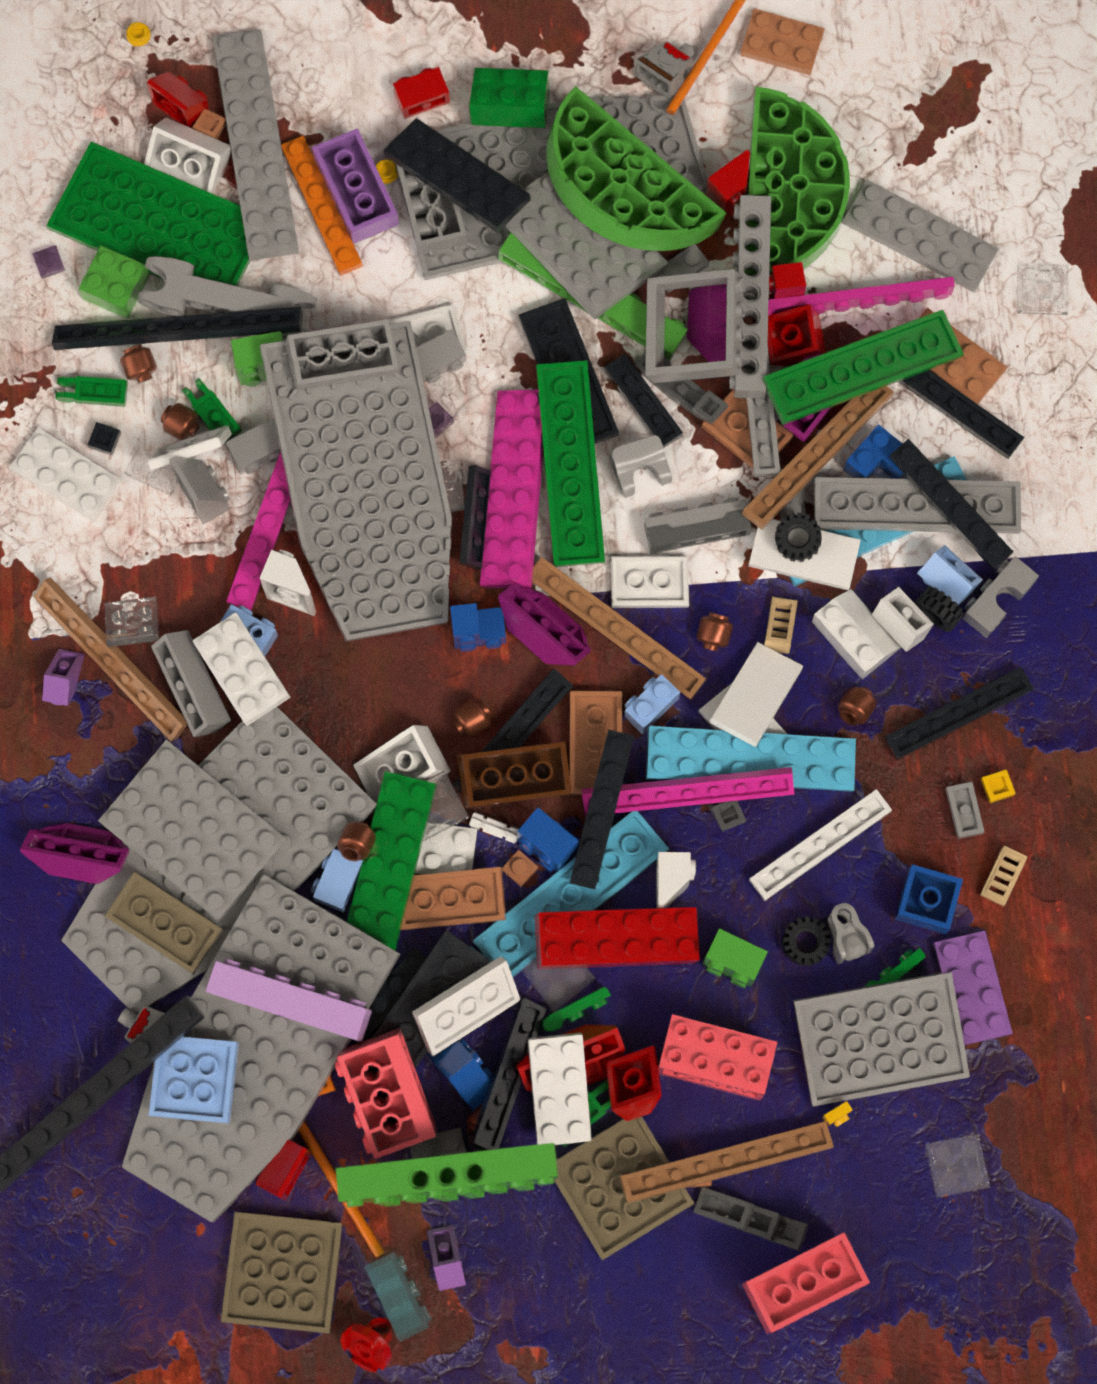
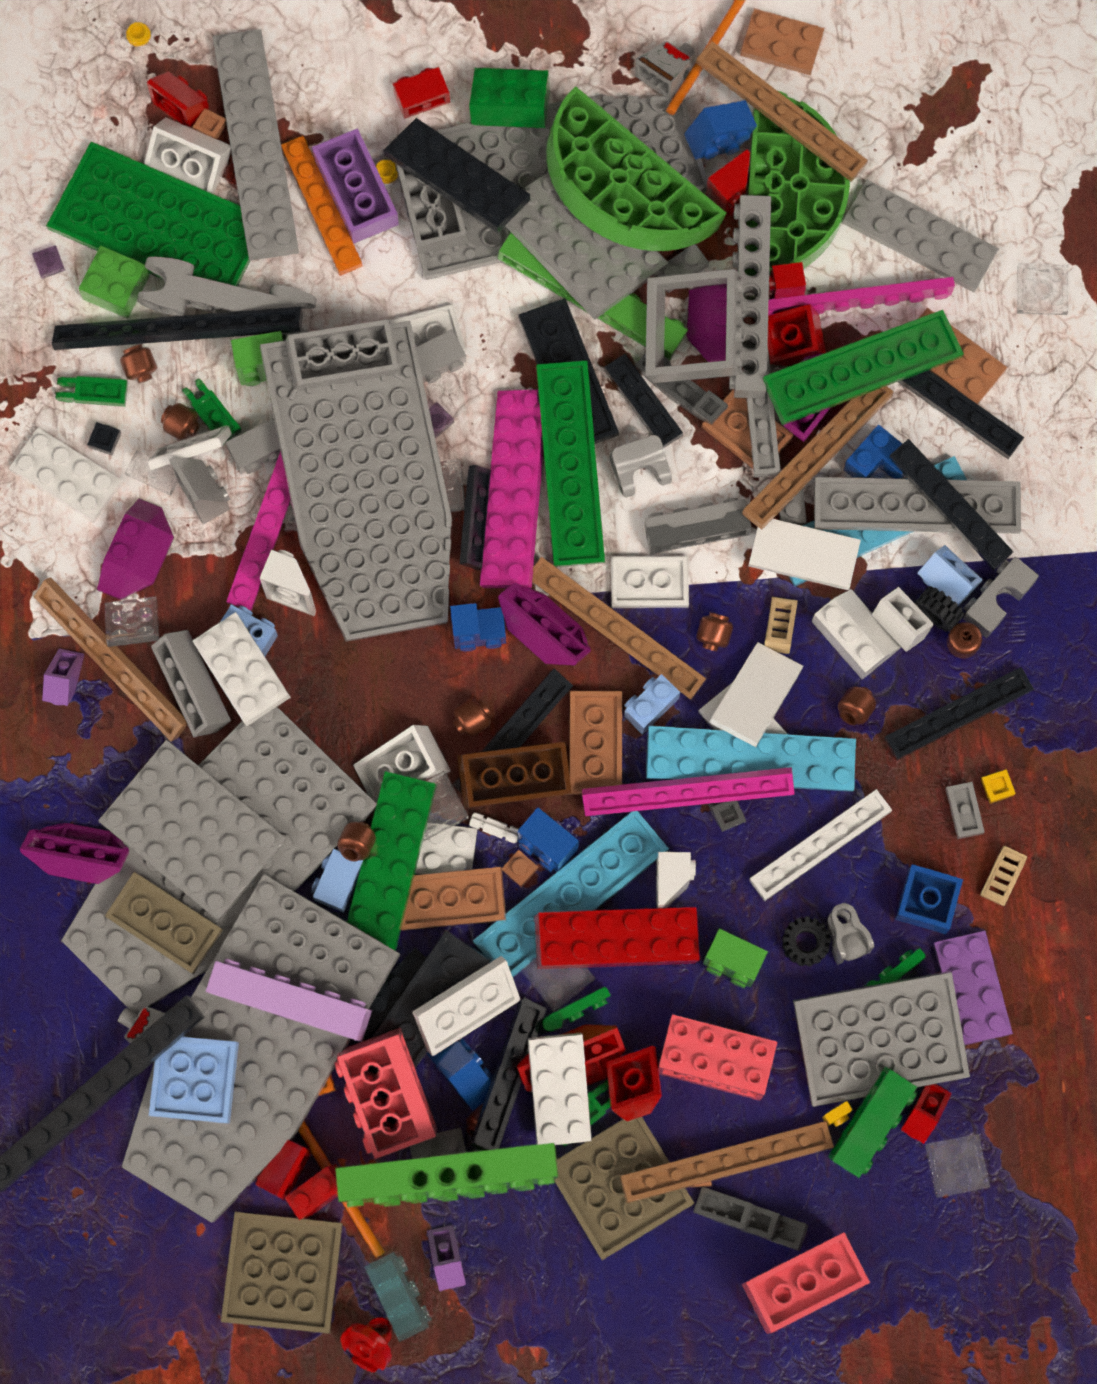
(136, 551): none -> magenta wedge
(314, 1193): none -> red brick
(601, 809): black plate -> none
(720, 130): none -> blue brick
(781, 111): none -> medium nougat plate
(791, 523): black tyre -> none
(872, 1122): none -> green brick
(926, 1112): none -> red slope
(968, 647): none -> copper head

